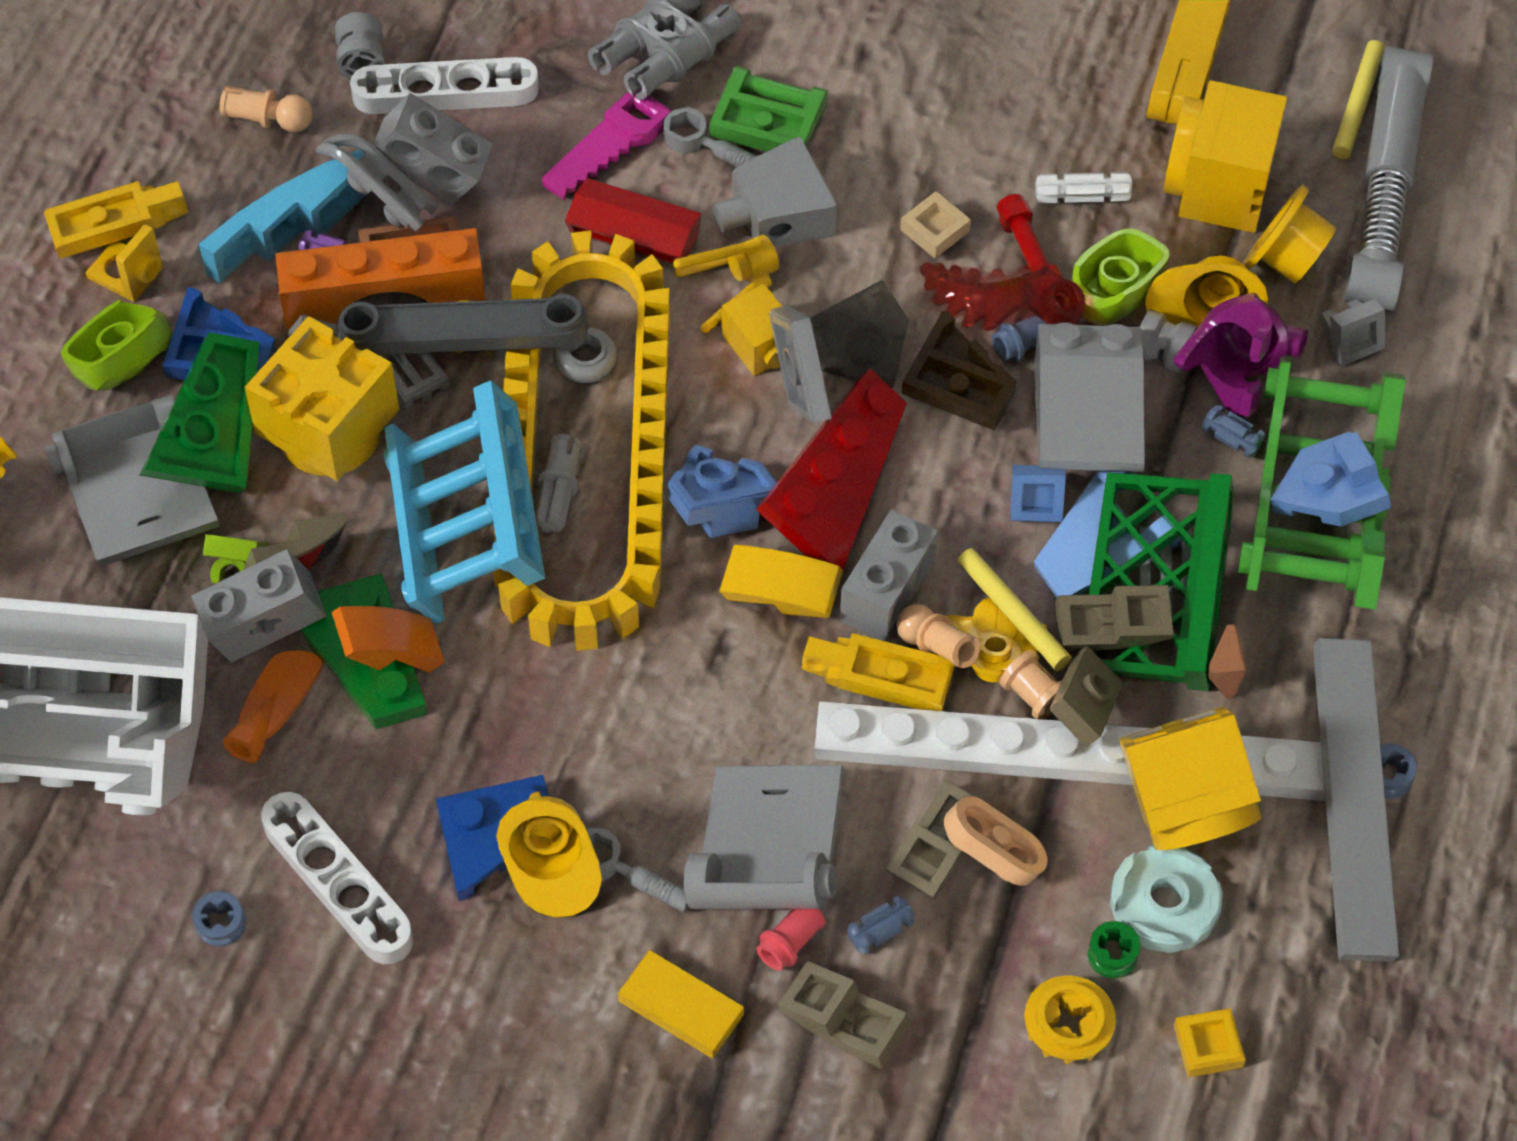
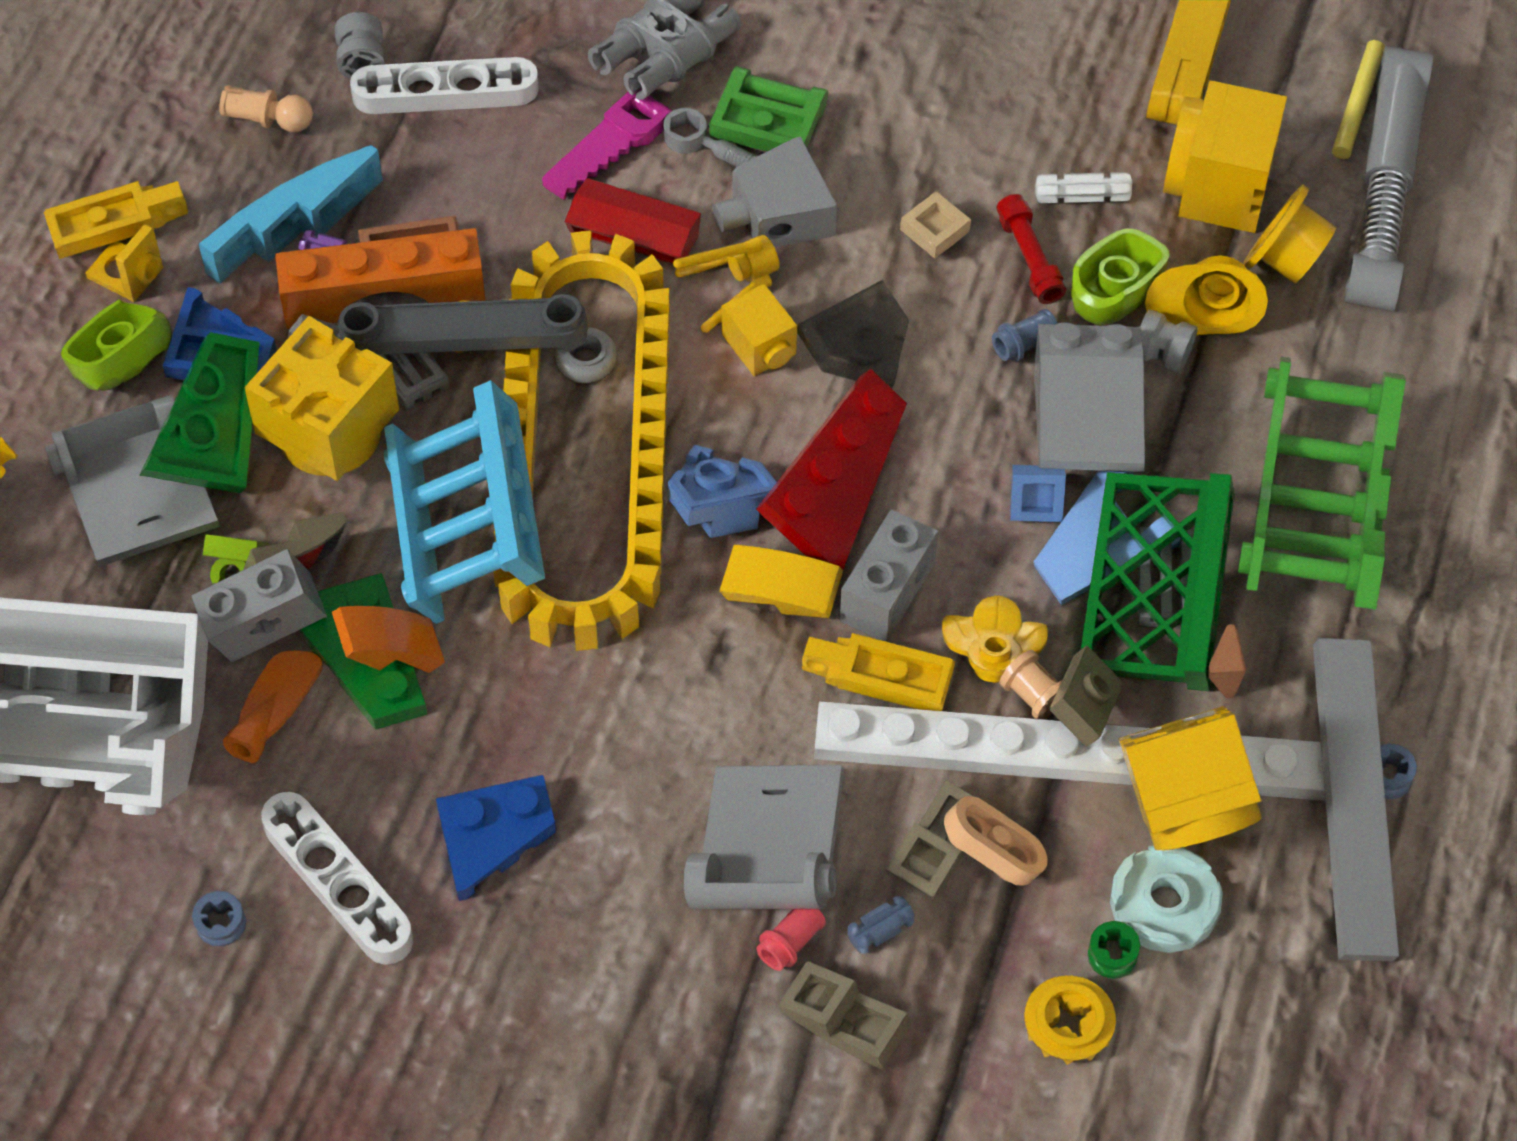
(368, 176): light grey piece -> none
(432, 148): light grey brick -> none
(549, 856): yellow piece -> none
(558, 483): light grey axle -> none
(638, 876): light grey piece -> none
(681, 1004): yellow tile -> none
(799, 363): light grey tile -> none
(936, 635): light nougat pin -> none
(959, 376): dark brown wing -> none
(1002, 295): clear red plant -> none
(1014, 609): light yellow bar -> none
(1114, 620): dark tan slope -> none
(1209, 1042): yellow tile -> none
(1233, 431): sand blue piece -> none
(1239, 343): magenta piece -> none
(1333, 482): medium blue plate -> none
(1355, 331): light grey tile -> none

